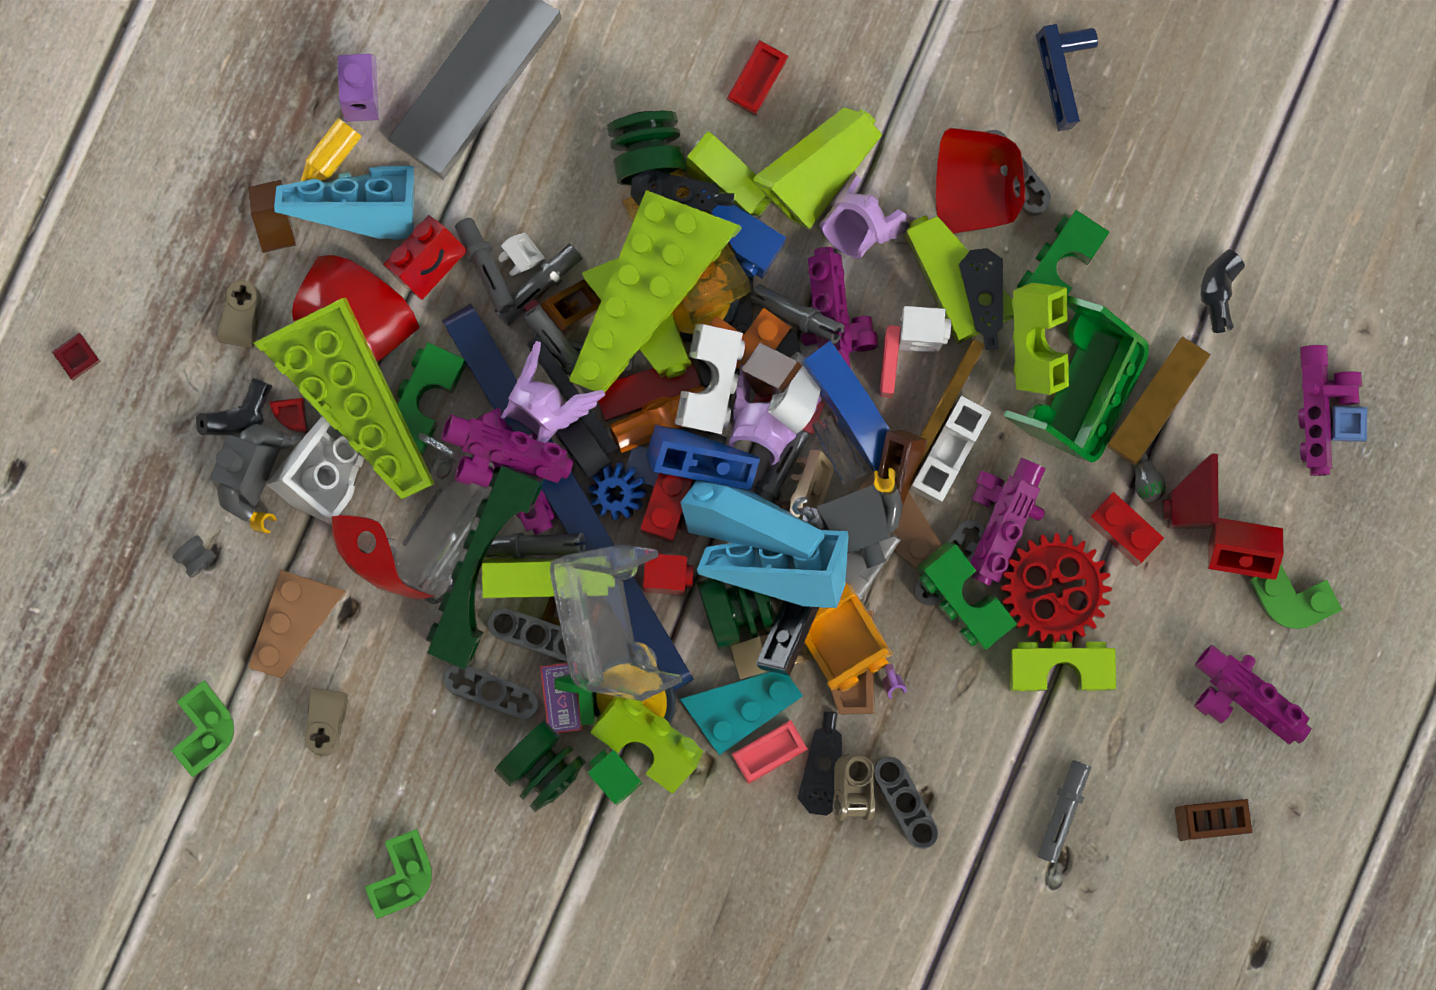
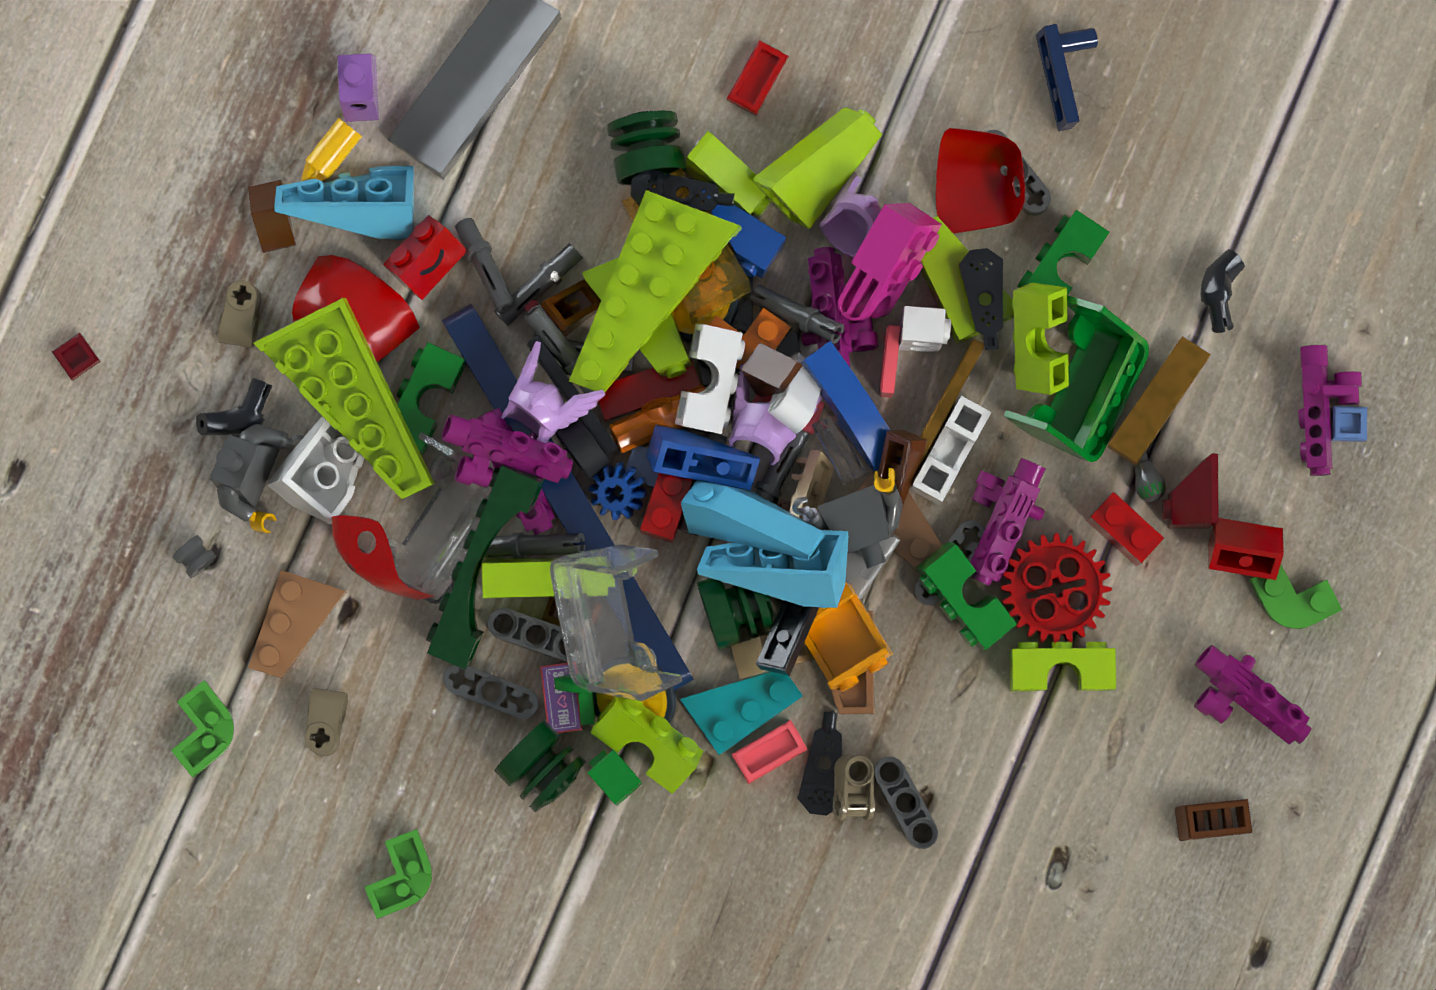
(290, 413): red tile -> none
(522, 253): white tile -> none
(668, 575): red brick -> none
(888, 260): none -> dark pink brick
(892, 681): medium lavender hand -> none
(1067, 804): dark grey pin -> none

